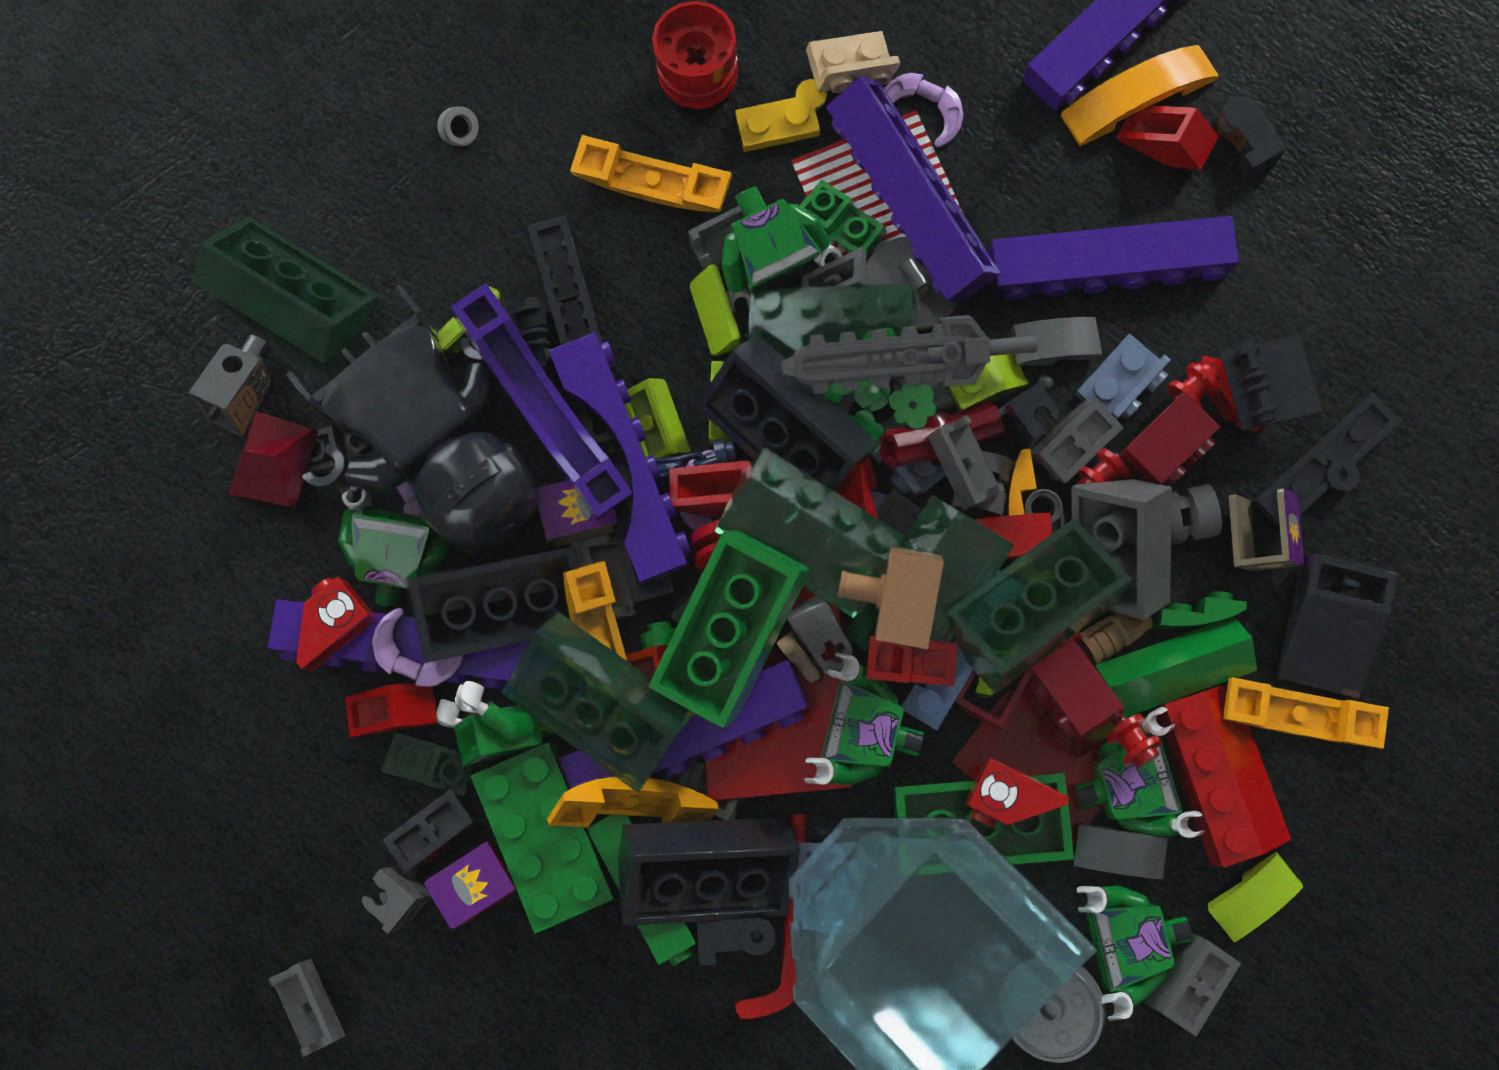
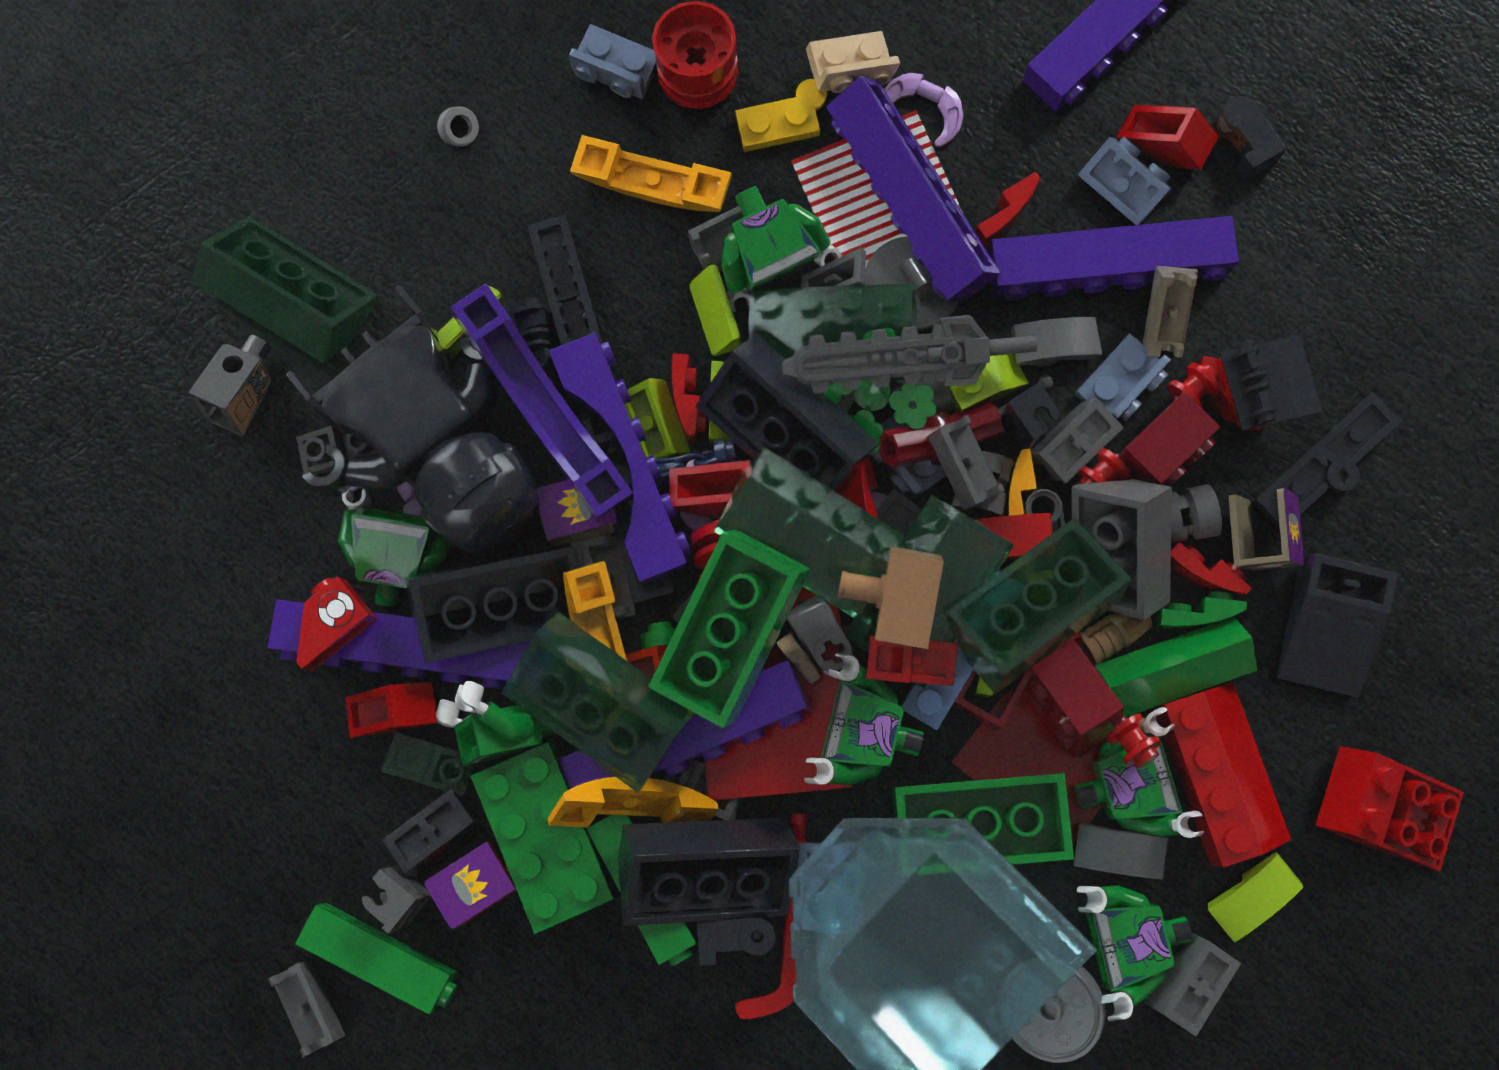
(273, 461): dark red slope -> none
(378, 958): none -> green brick
(388, 657): lavender piece -> none
(614, 61): none -> sand blue bracket
(682, 381): none -> red slope
(842, 220): green slope -> none
(1009, 796): red slope -> none
(1011, 206): none -> red slope
(1126, 180): none -> sand blue bracket
(1137, 89): light orange slope -> none
(1169, 310): none -> dark tan hinge
(1218, 577): none -> red slope
(1305, 714): light orange slope -> none
(1389, 807): none -> red slope

